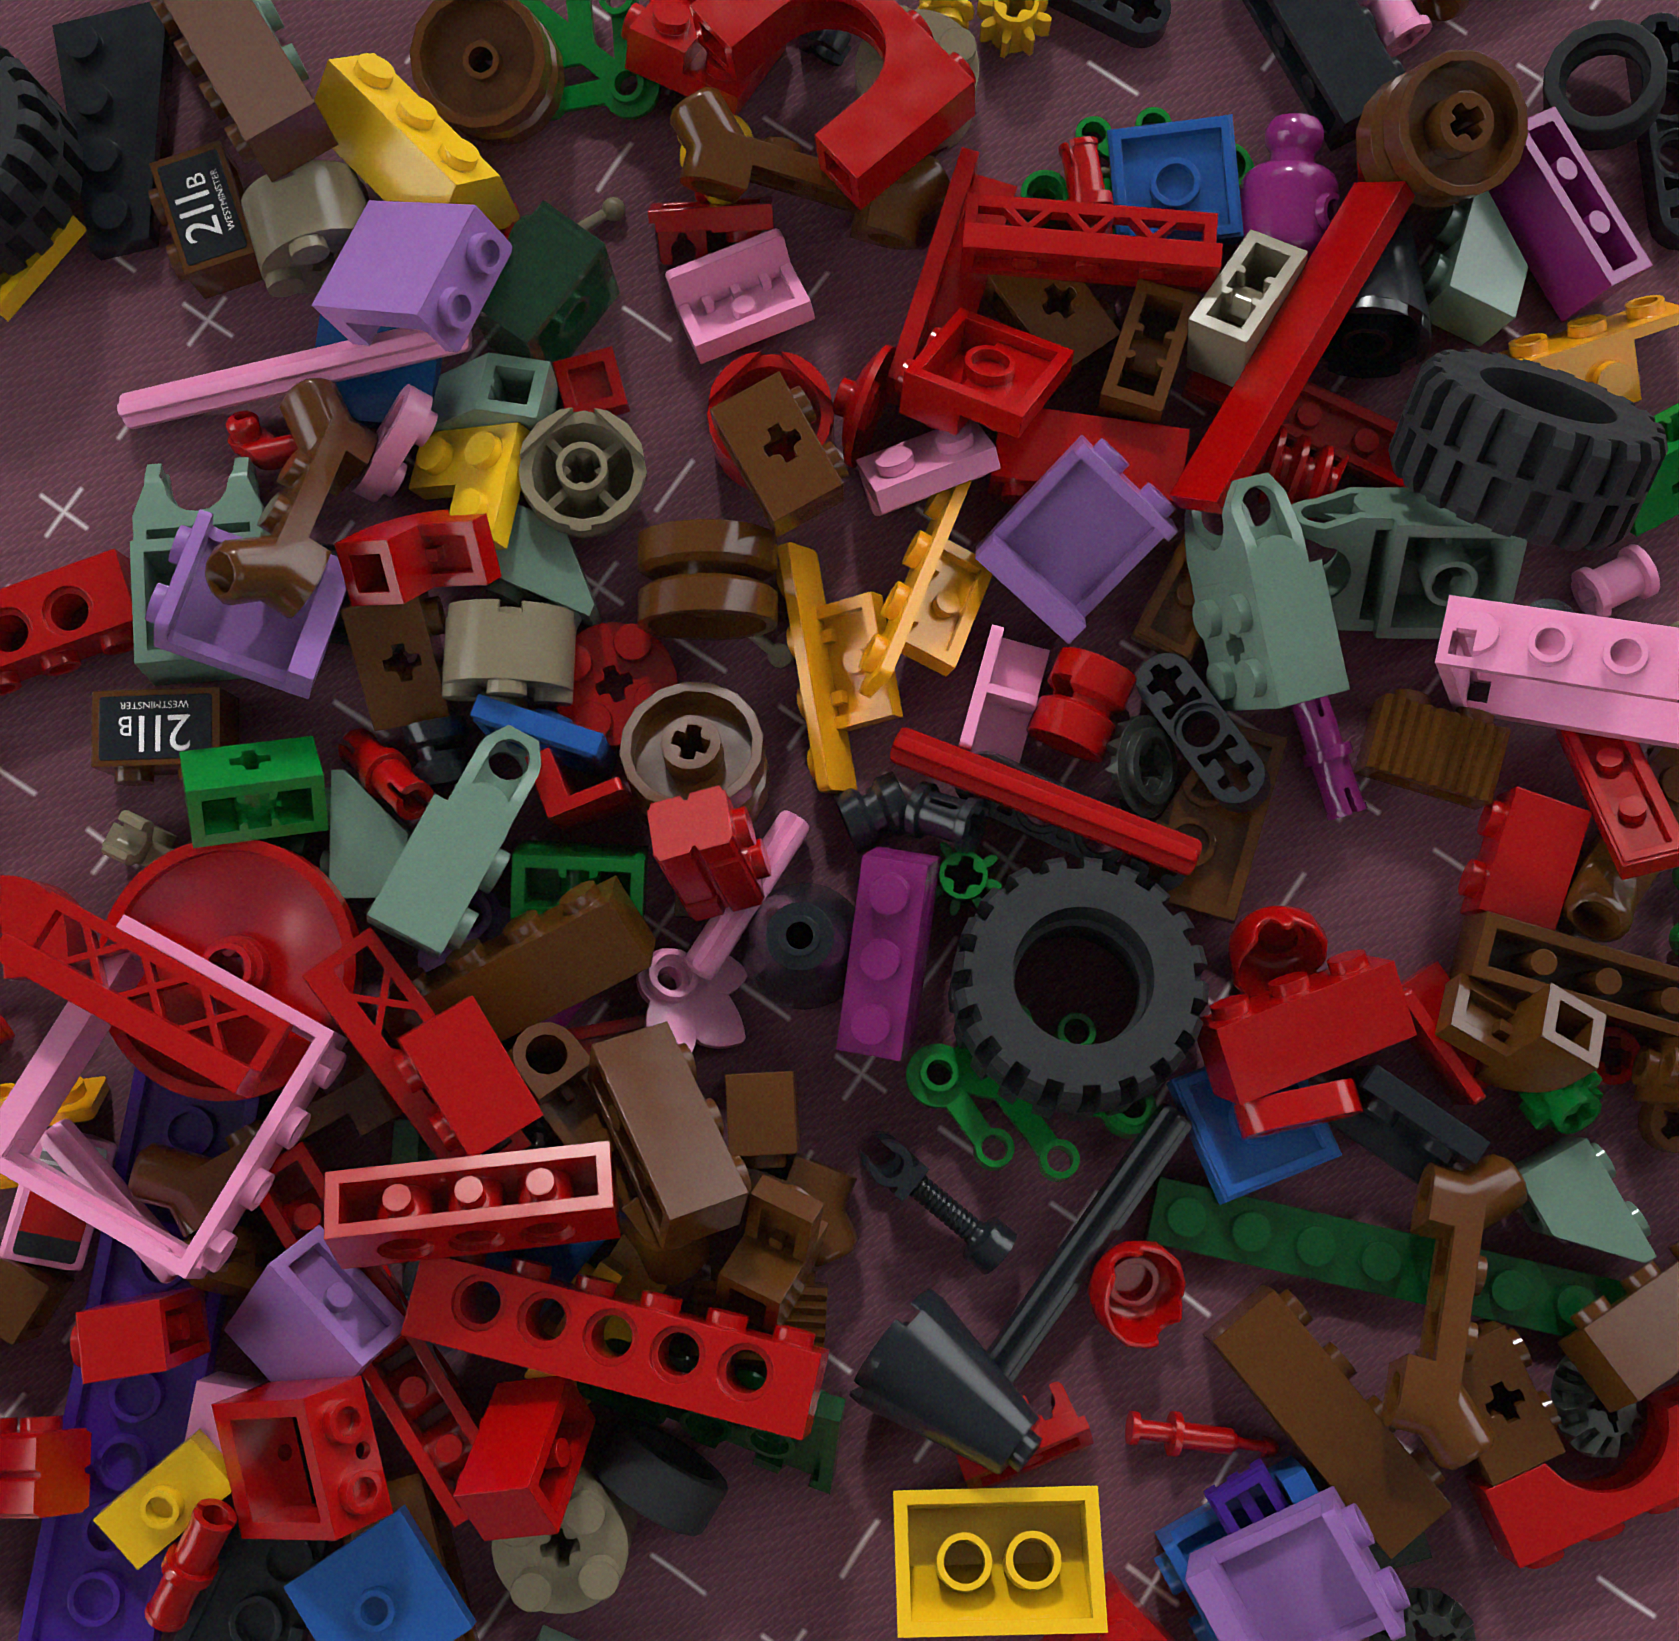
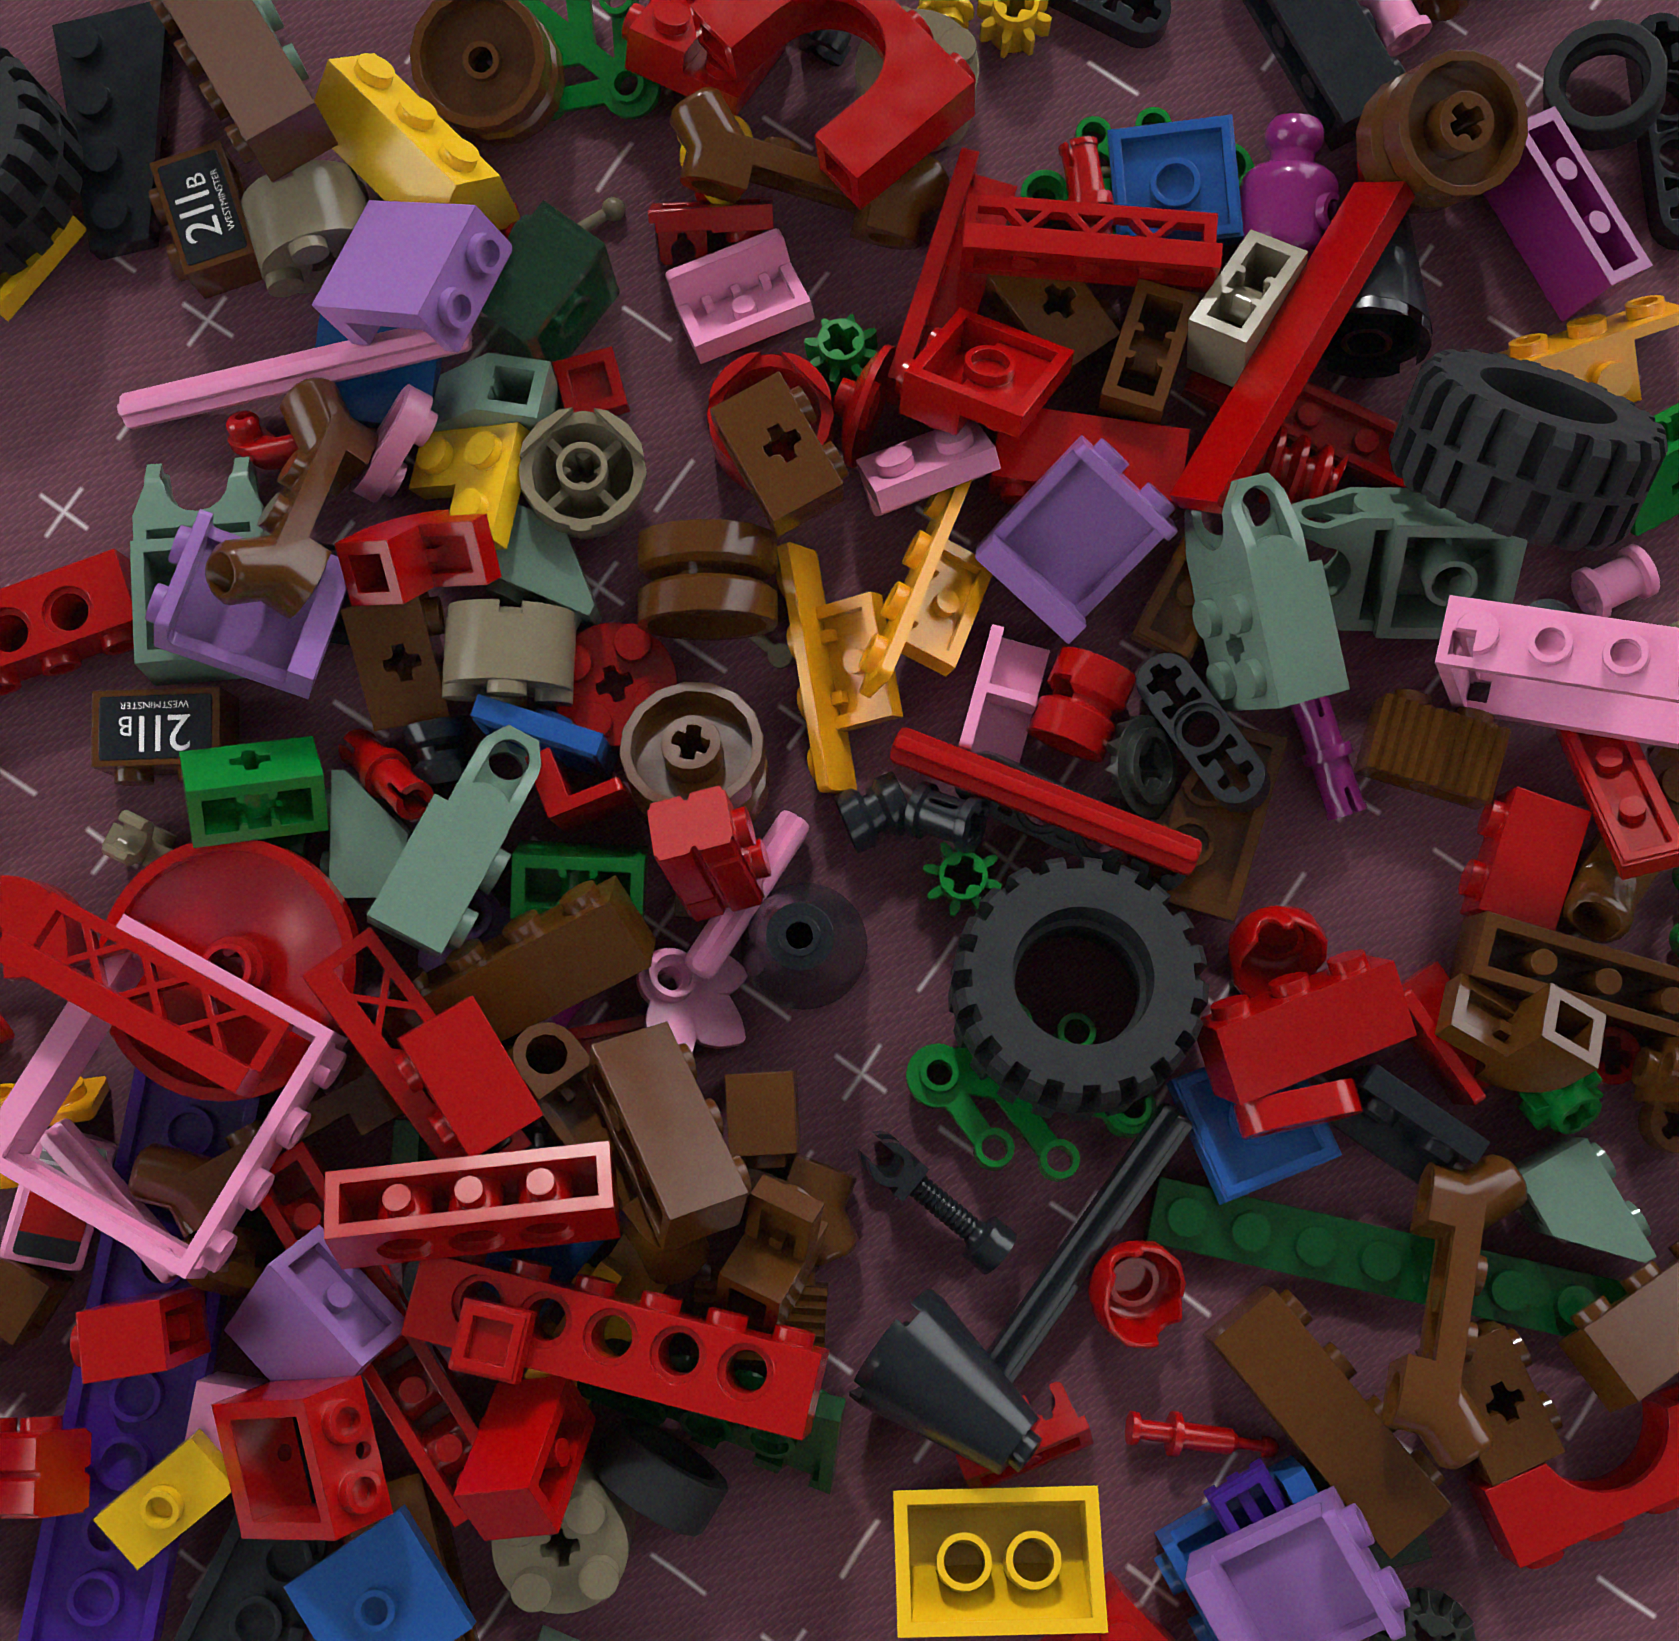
(190, 1565): red pin -> none
(492, 1340): none -> red tile
(841, 350): none -> green gear
(888, 953): magenta brick -> none
(1474, 271): sand green slope -> none
(1586, 1429): pearl dark grey gear -> none

